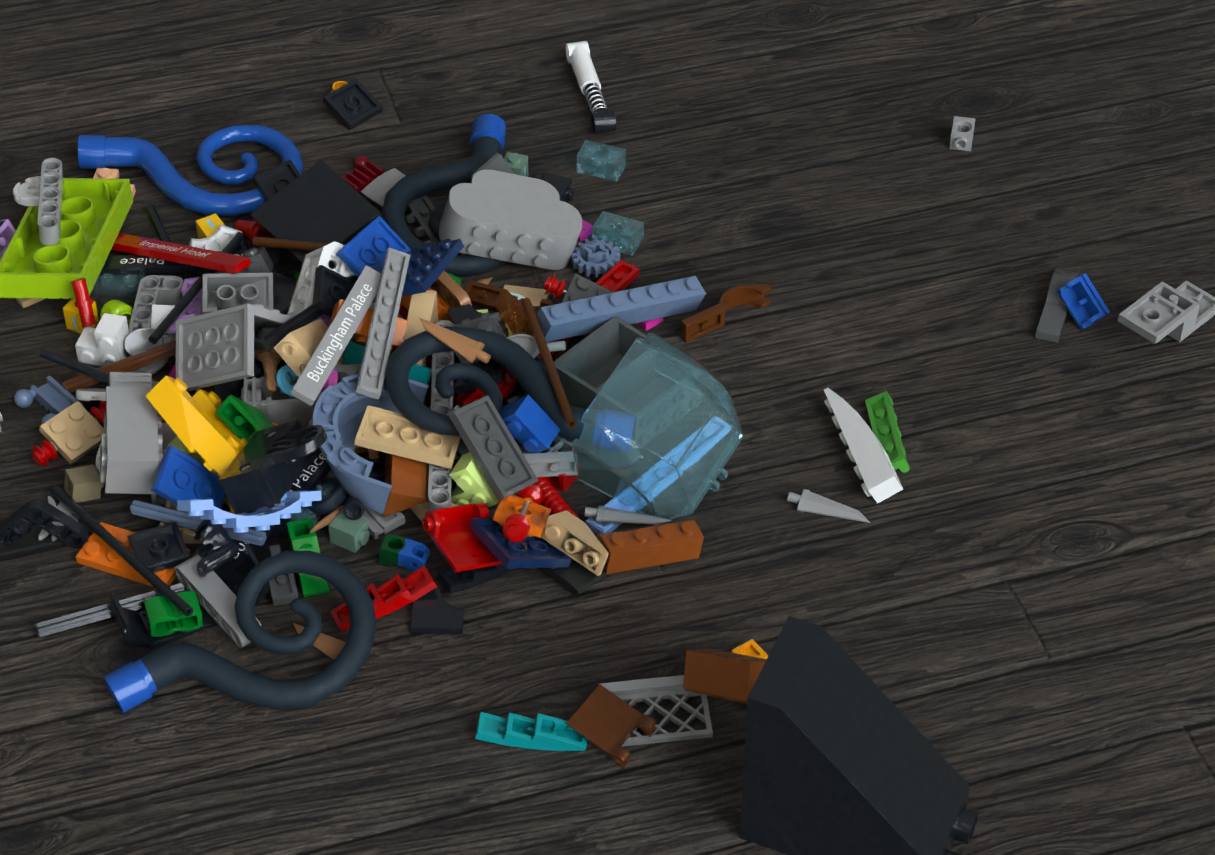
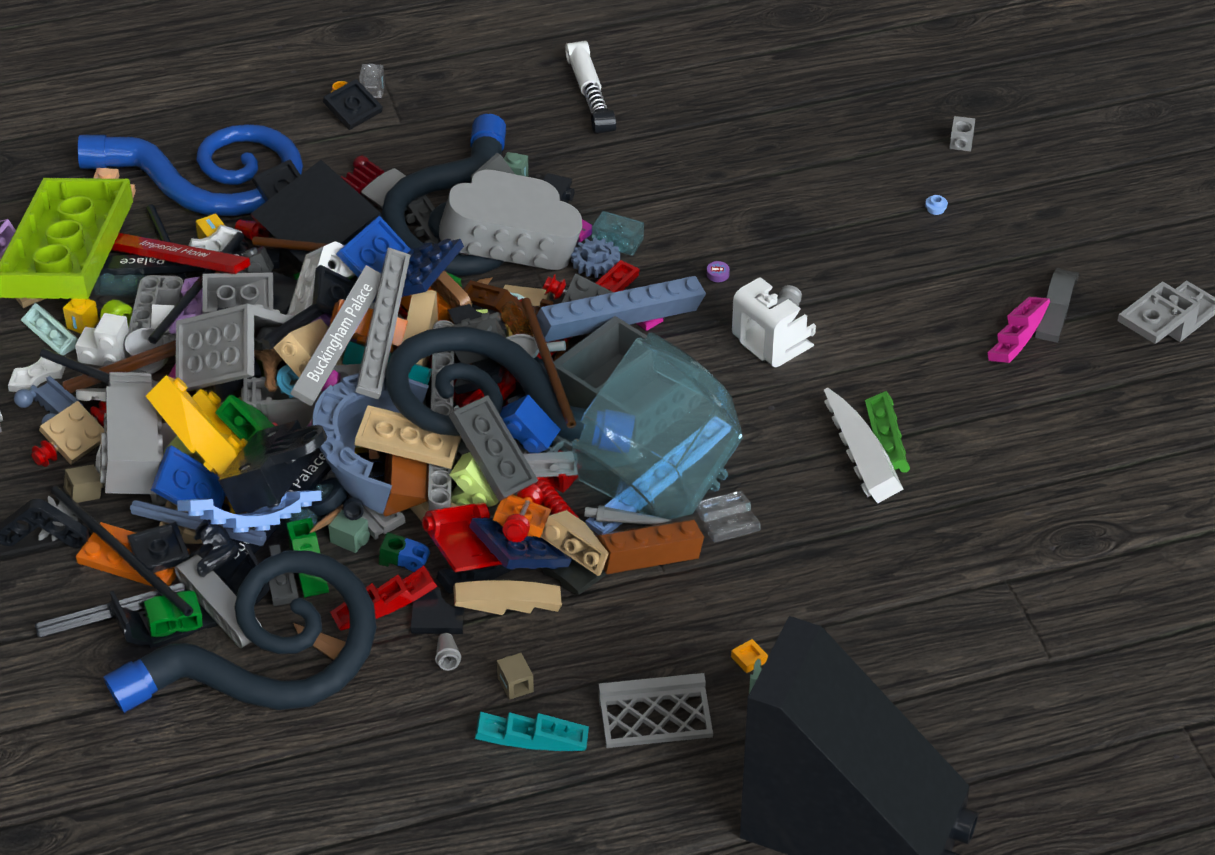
(28, 192): white tile -> none
(34, 374): none -> white tile
(50, 201): light grey beam -> none
(50, 330): none -> light aqua slope
(83, 302): red pin -> none
(373, 79): none -> clear brick
(447, 653): none -> light grey cone
(460, 344): medium nougat bar -> none
(499, 595): none -> tan slope
(515, 676): none -> dark tan brick
(601, 160): clear light blue brick -> none
(609, 723): reddish brown flag -> none
(715, 316): reddish brown piece -> none
(718, 271): none -> medium lavender tile
(721, 674): dark orange slope -> none
(728, 516): none -> clear slope
(768, 330): none -> white piece
(791, 293): none -> light grey wheel
(821, 505): light grey bar -> none
(936, 204): none -> light blue plate
(1020, 328): none -> dark pink slope
(1083, 301): blue hinge -> none

